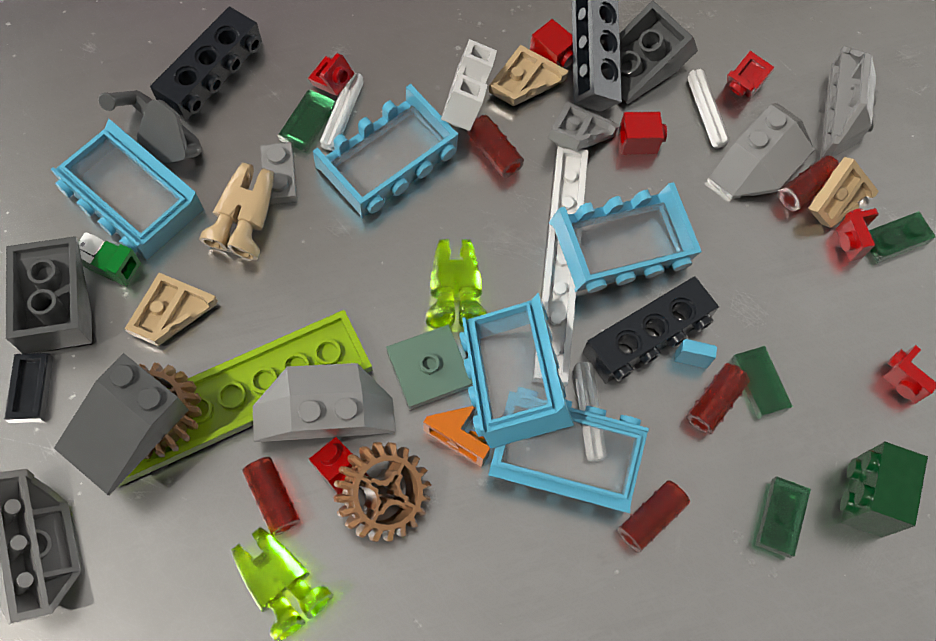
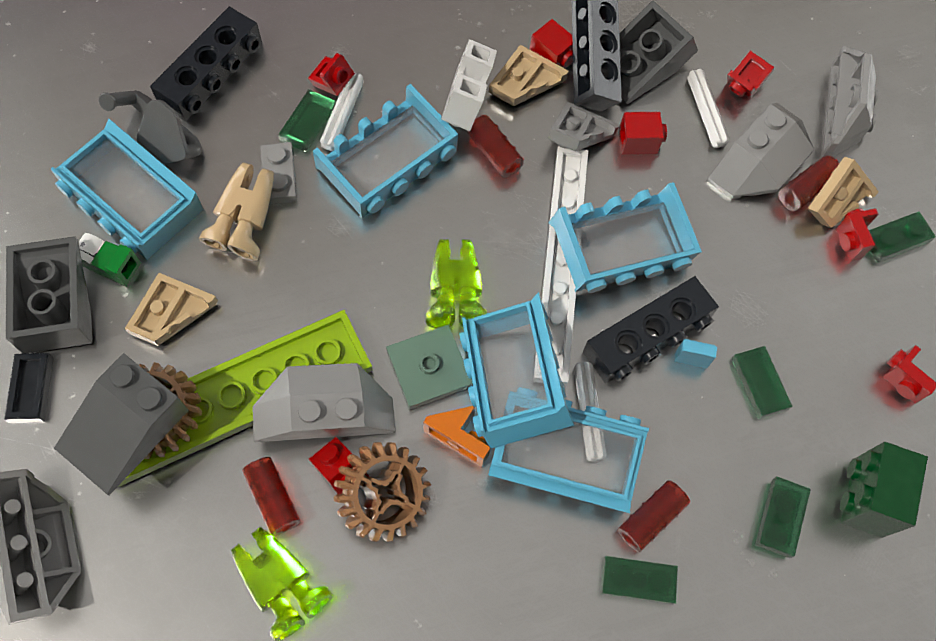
(639, 580): none -> clear green plate
(718, 398): clear red axle -> none

